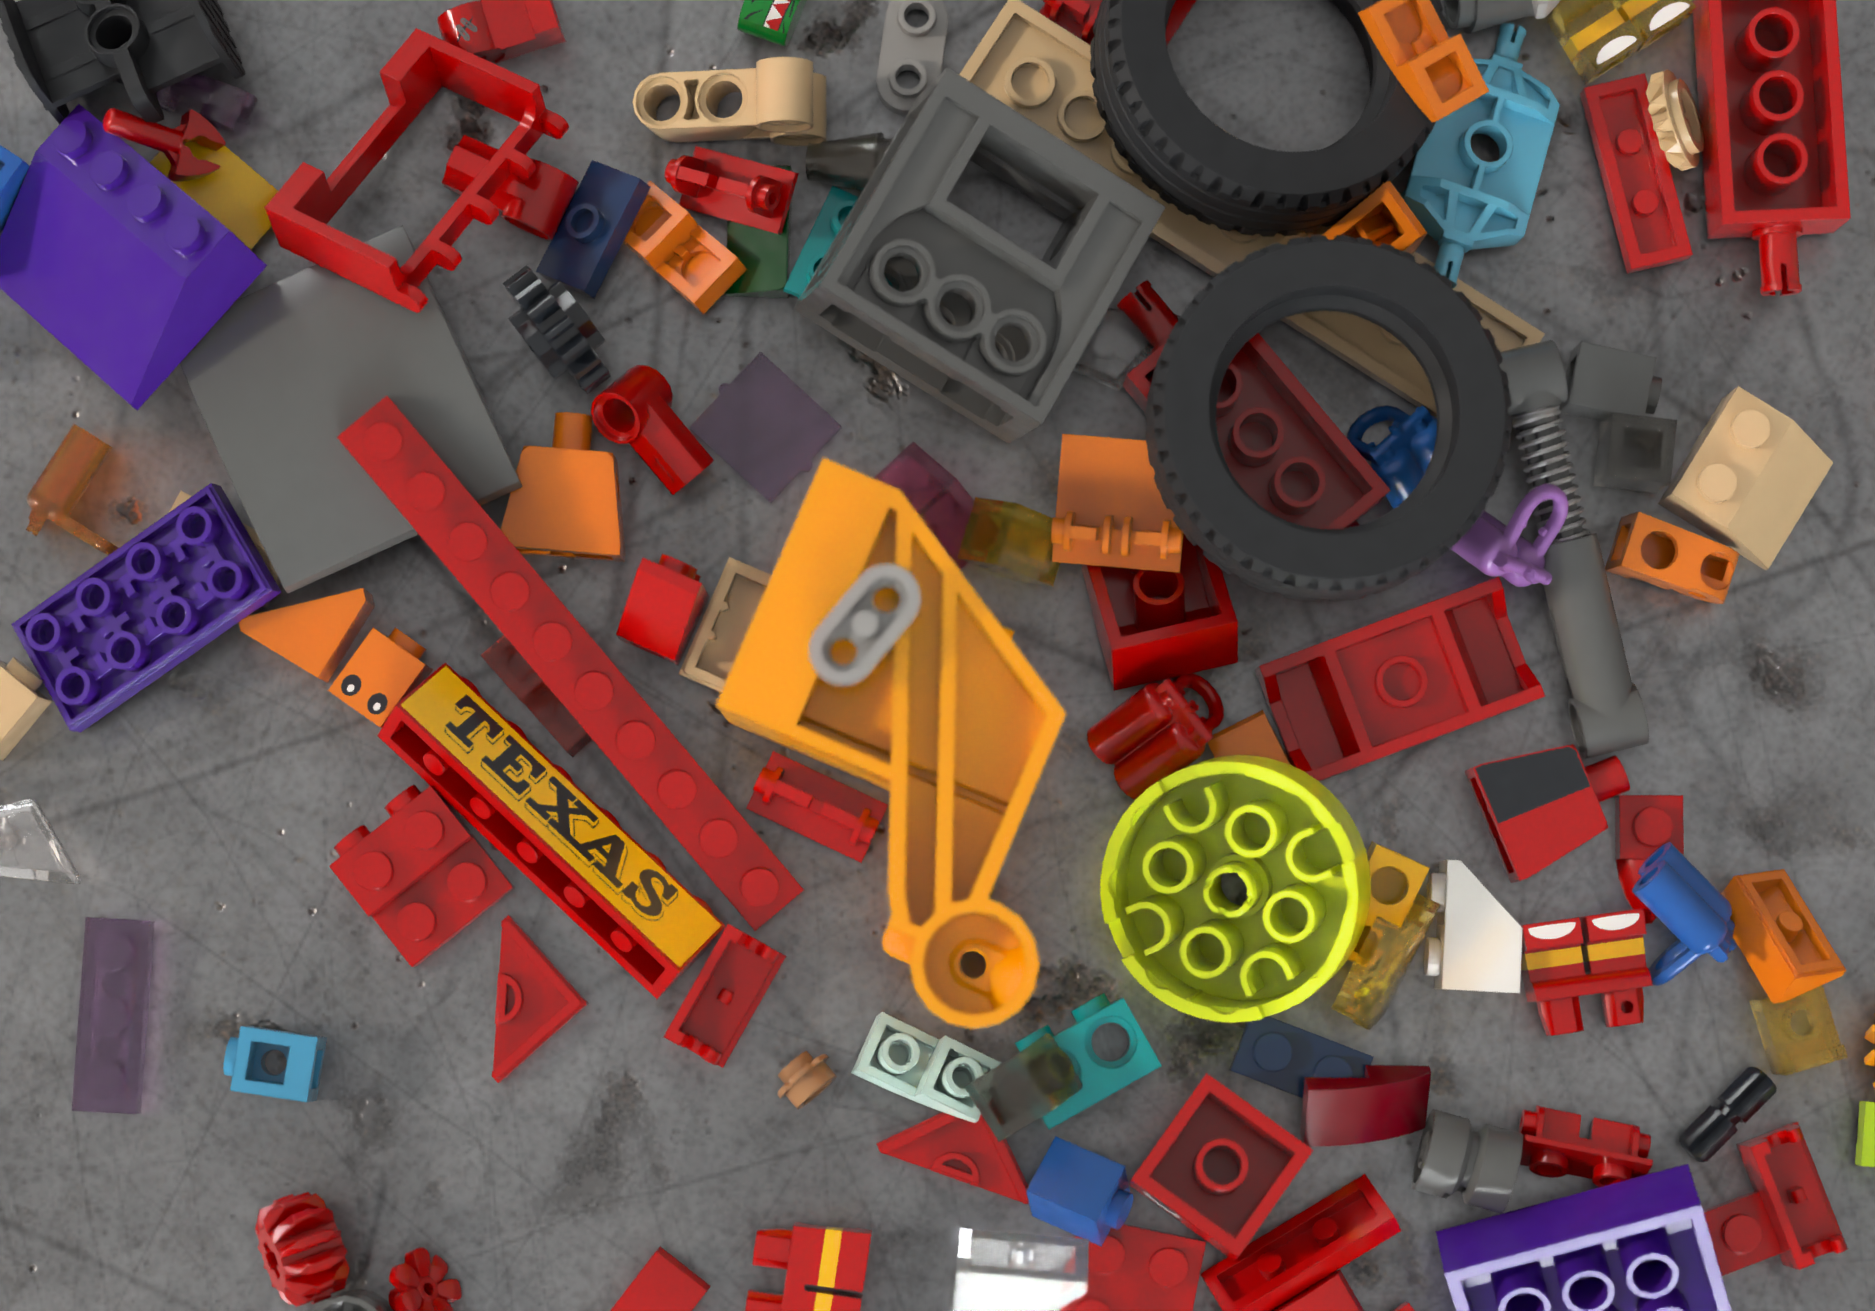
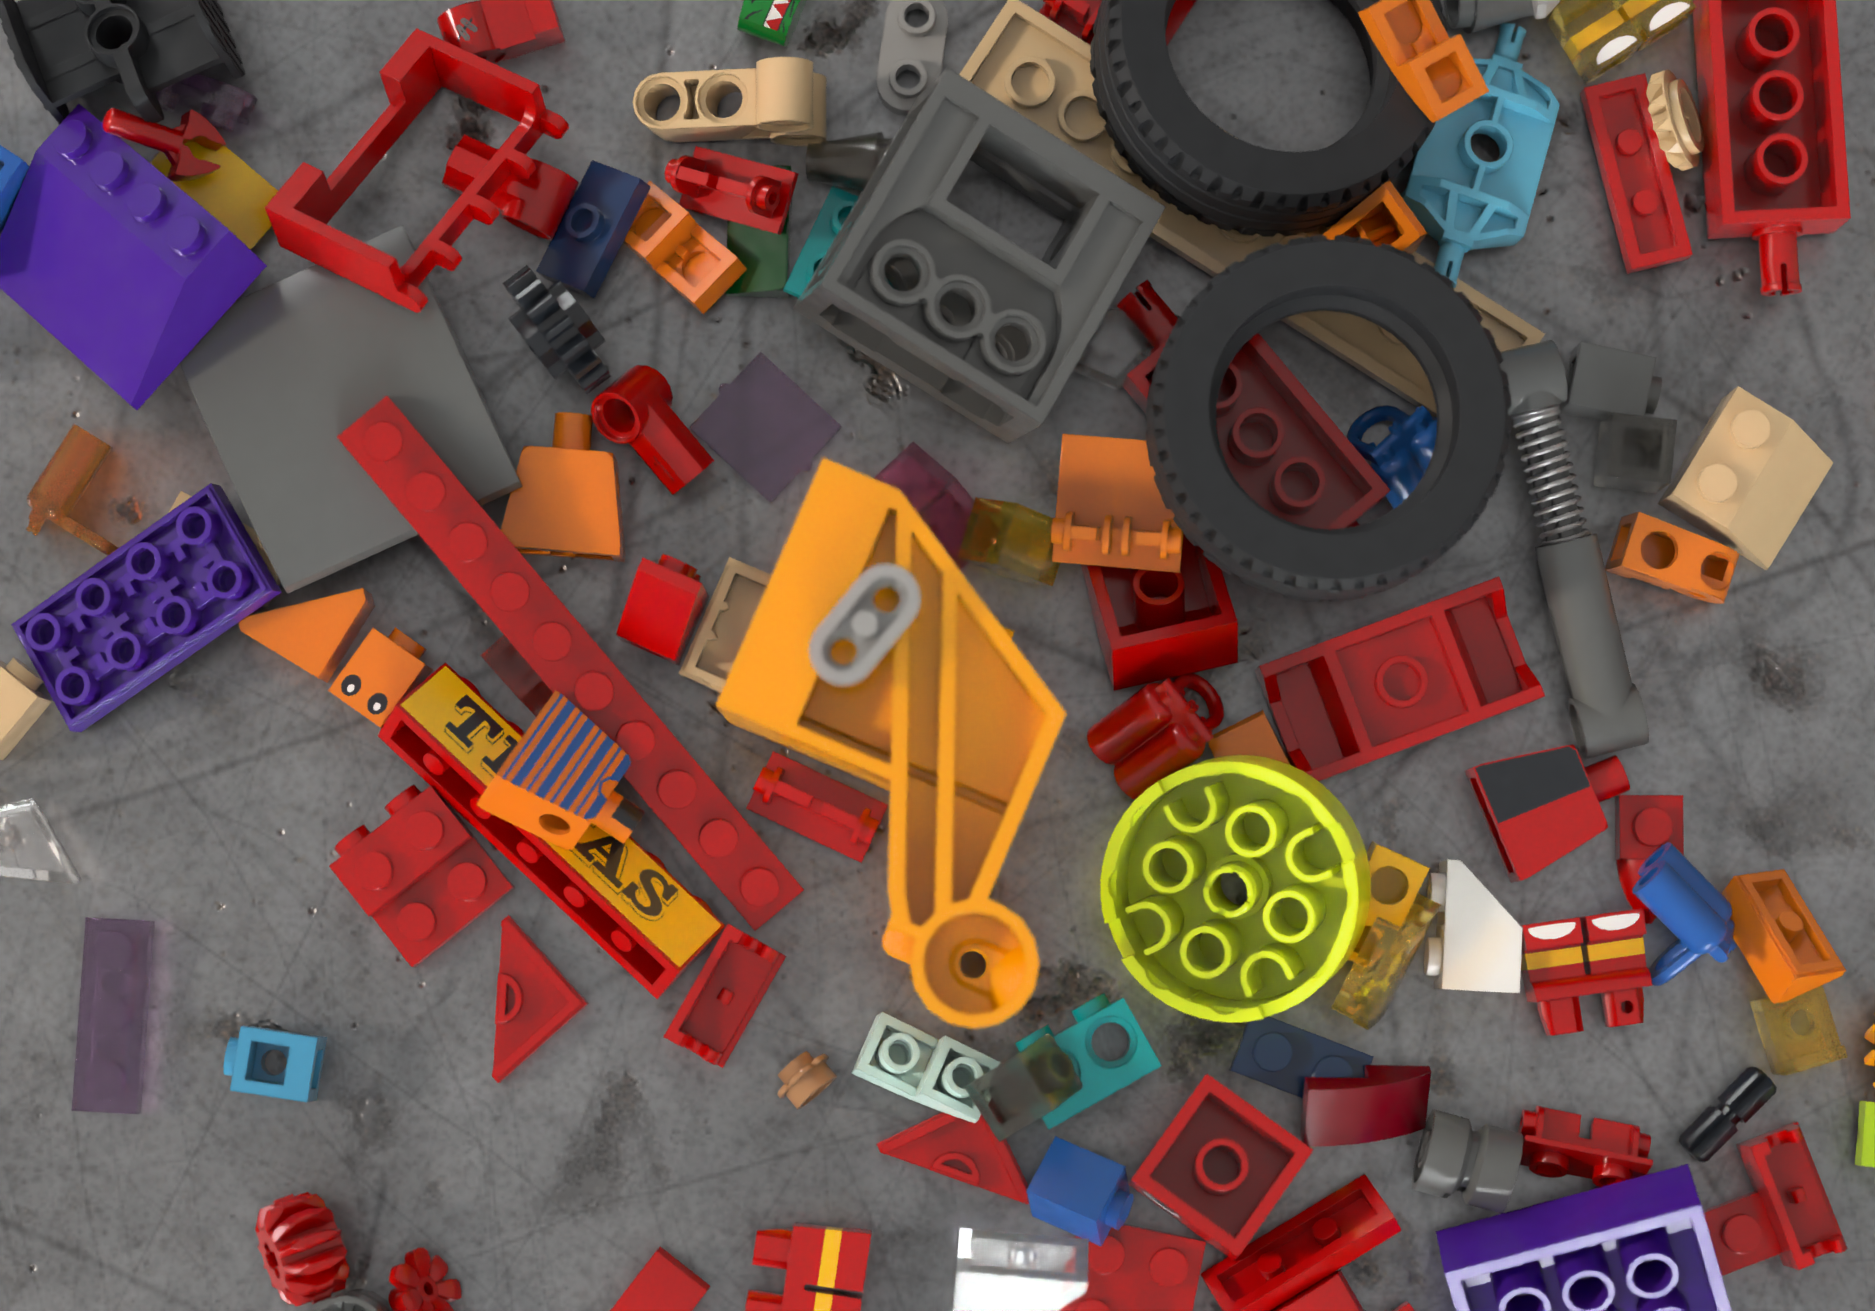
(563, 779): none -> orange torso
(1501, 548): medium lavender piece -> none

